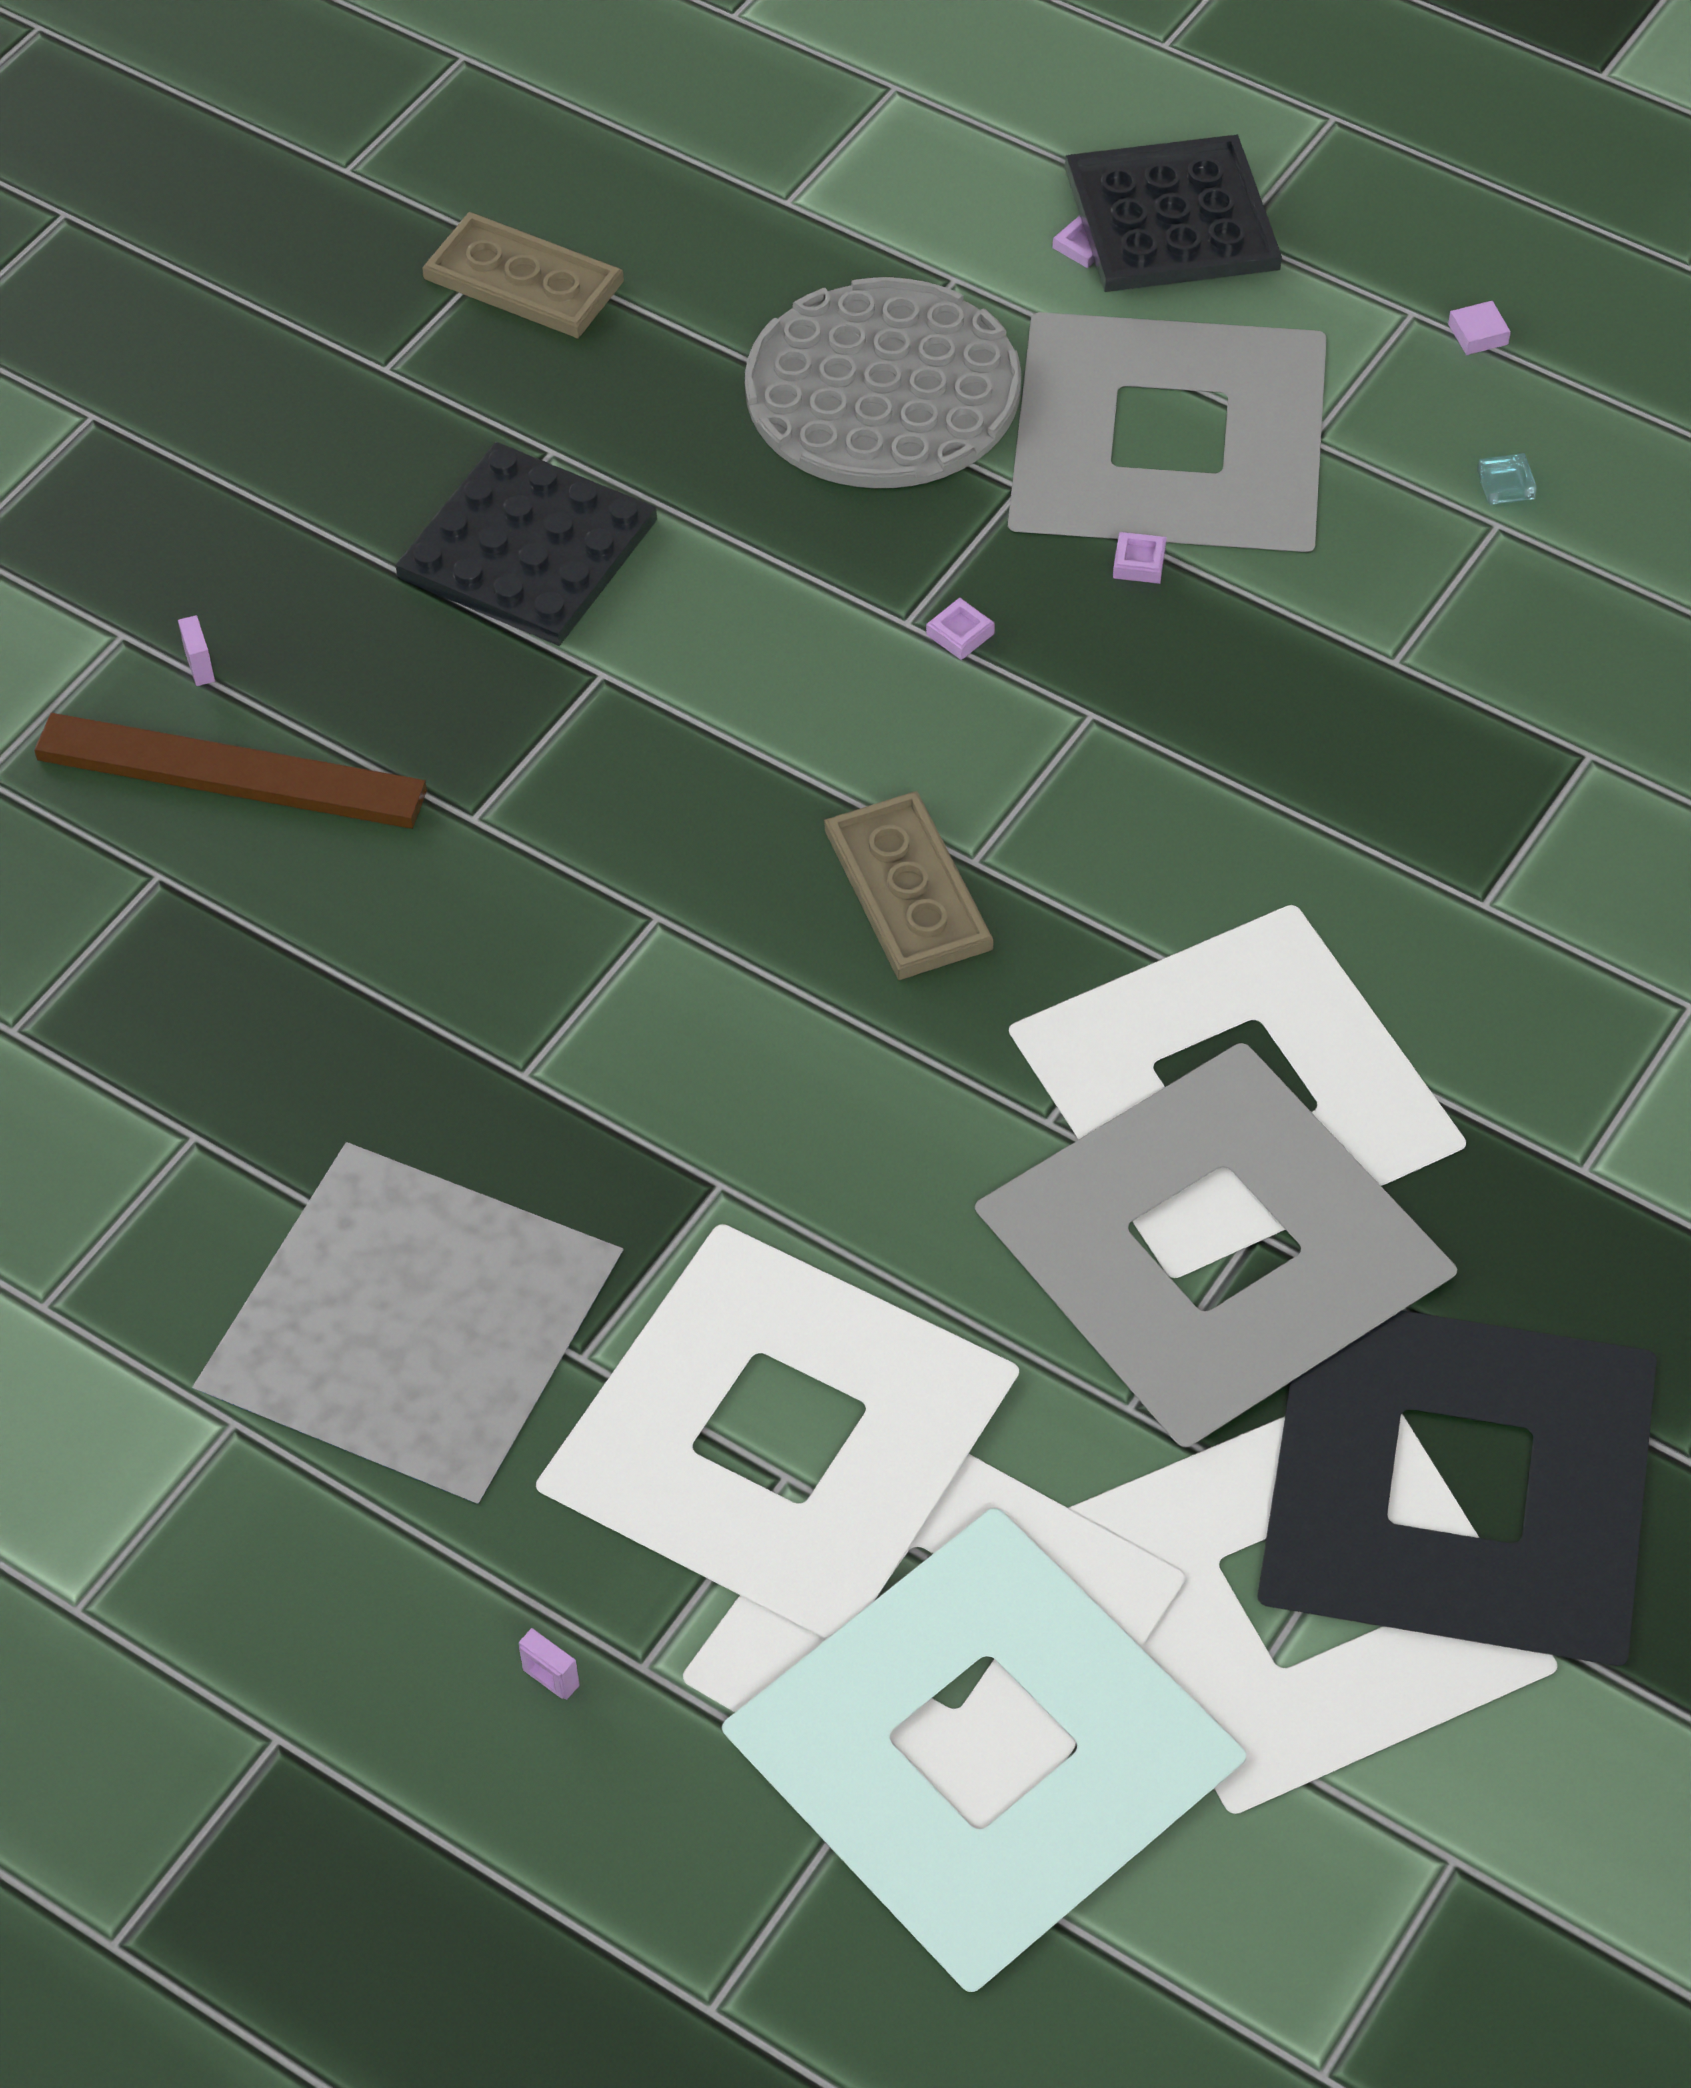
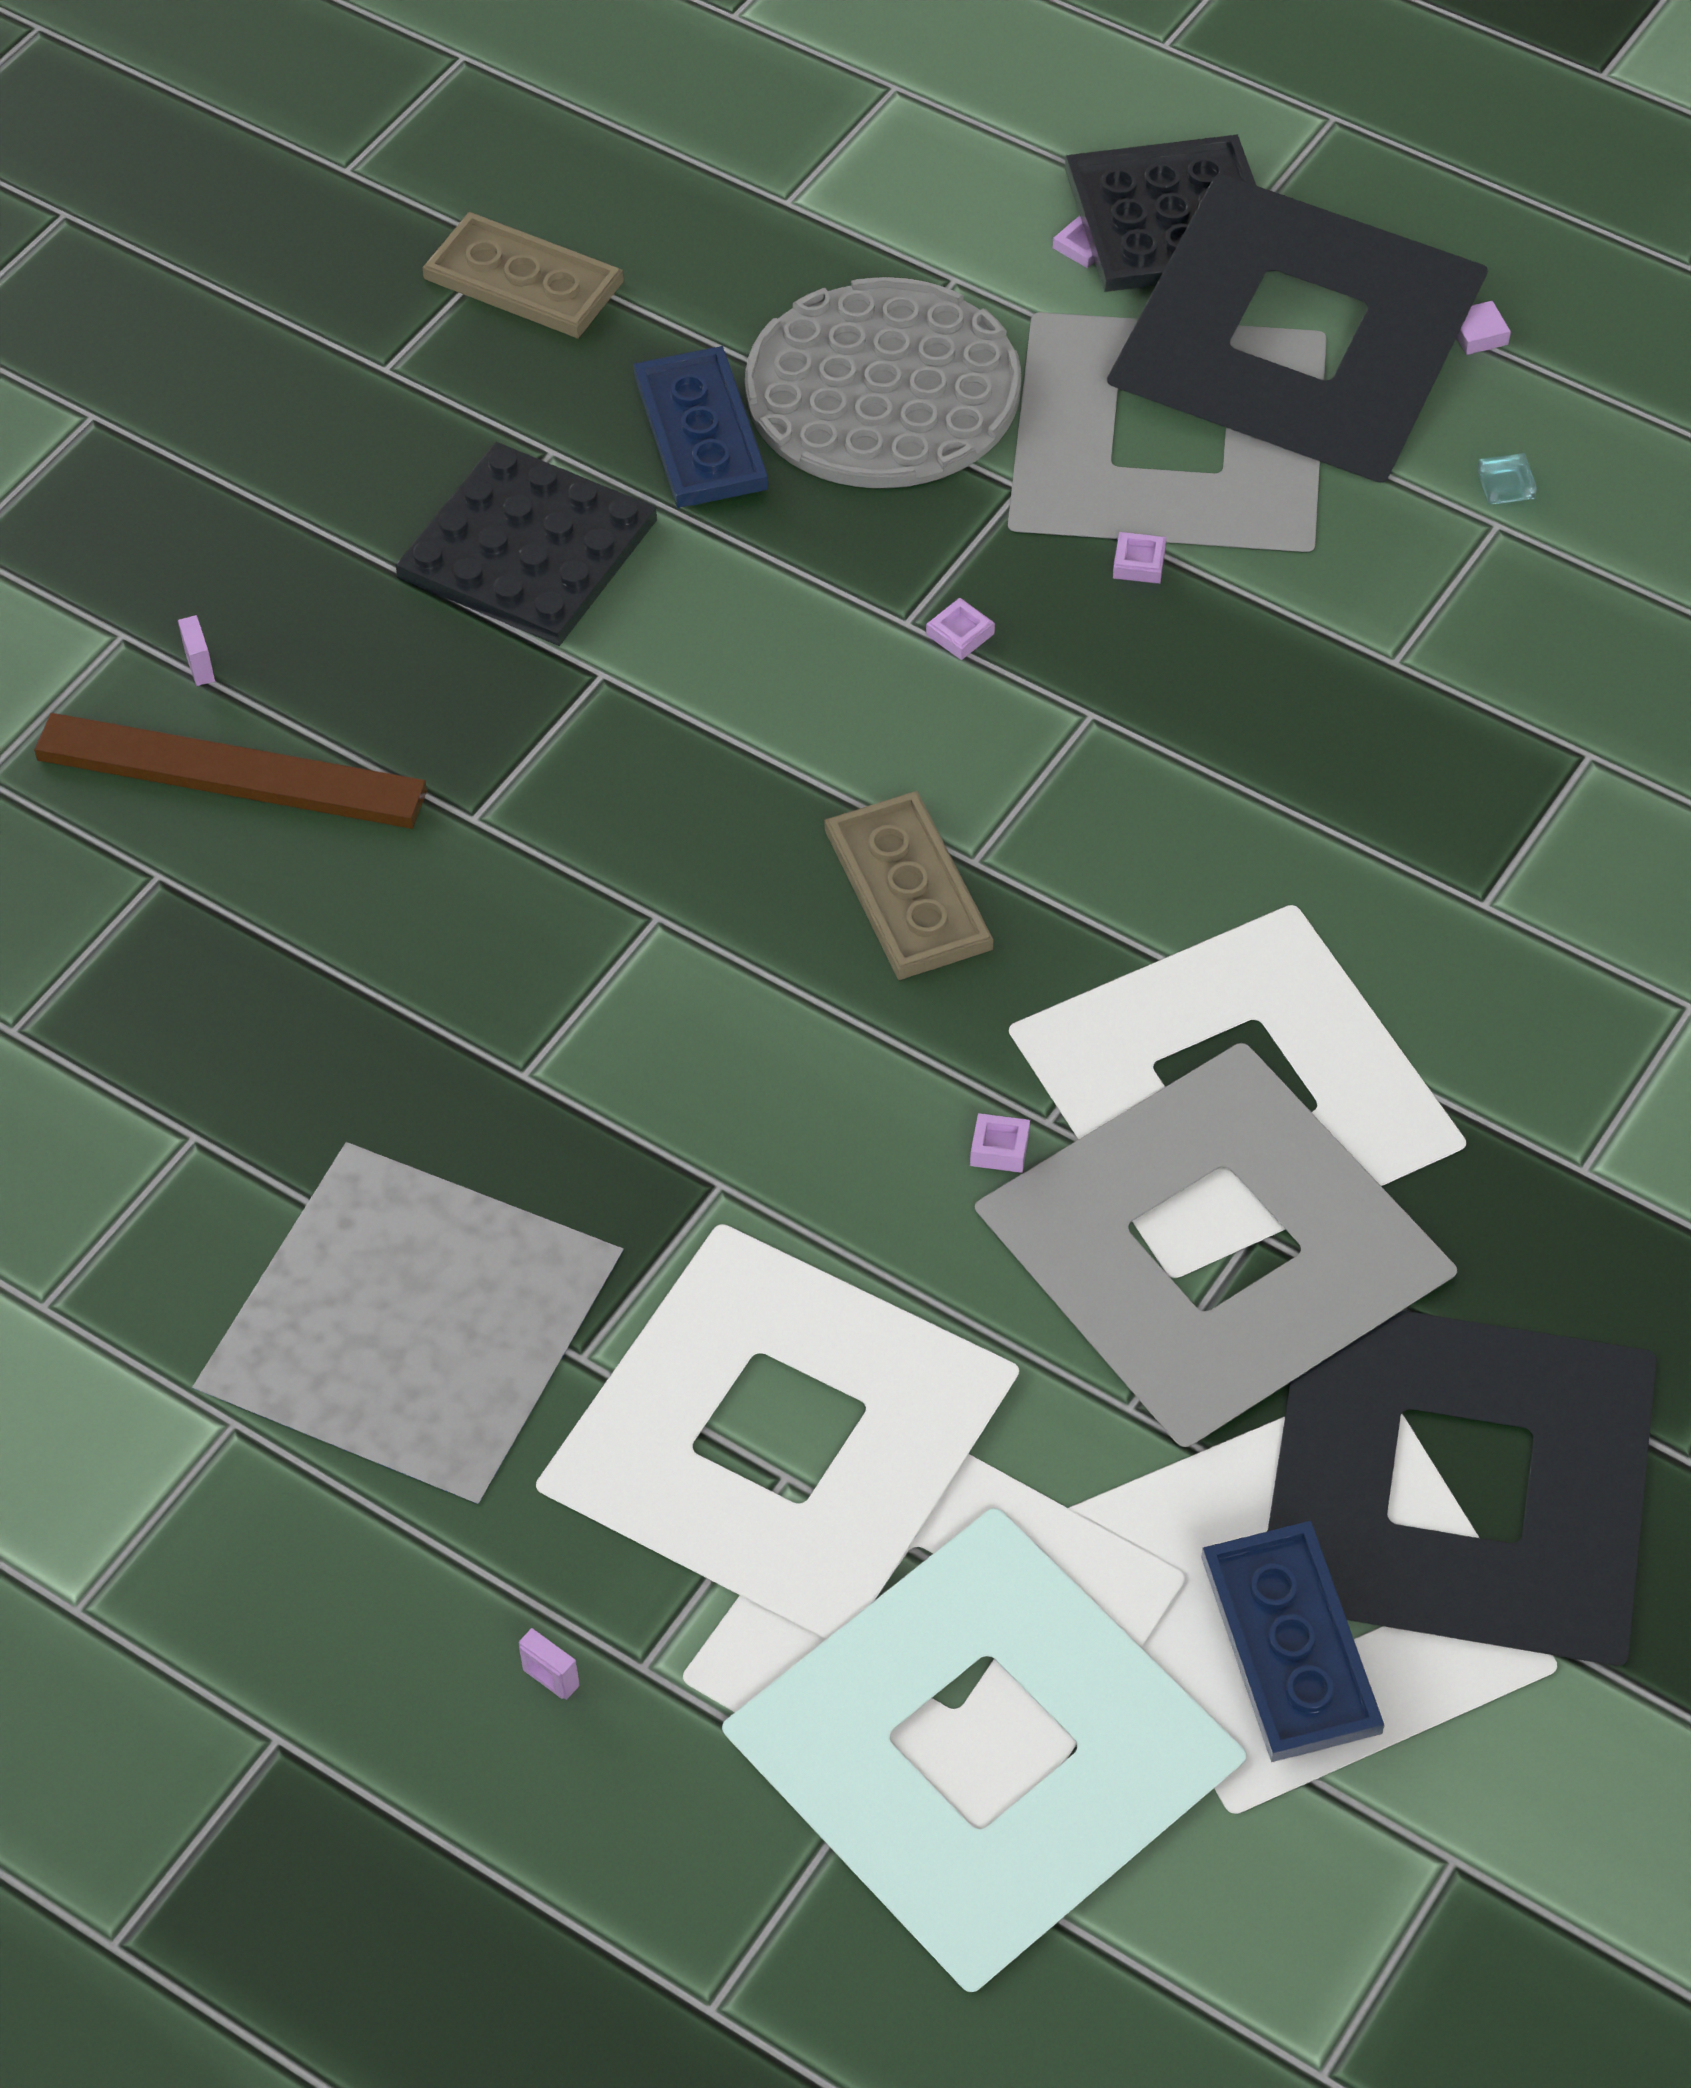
(700, 427): none -> dark blue plate
(1000, 1143): none -> lavender tile
(1292, 1641): none -> dark blue plate
(1368, 408): none -> black piece

